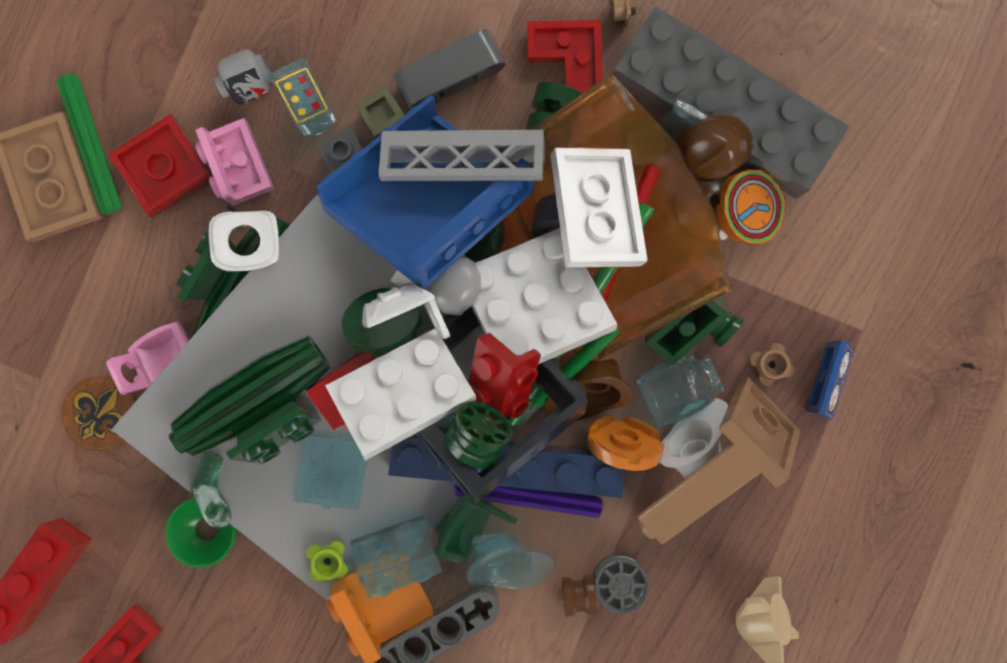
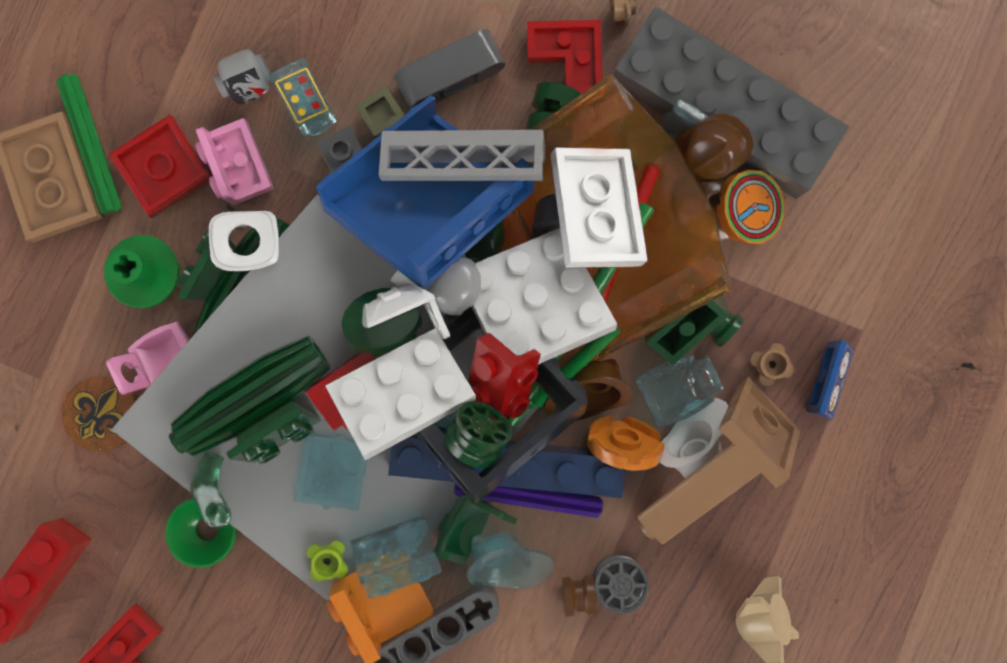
(141, 271): none -> green piece

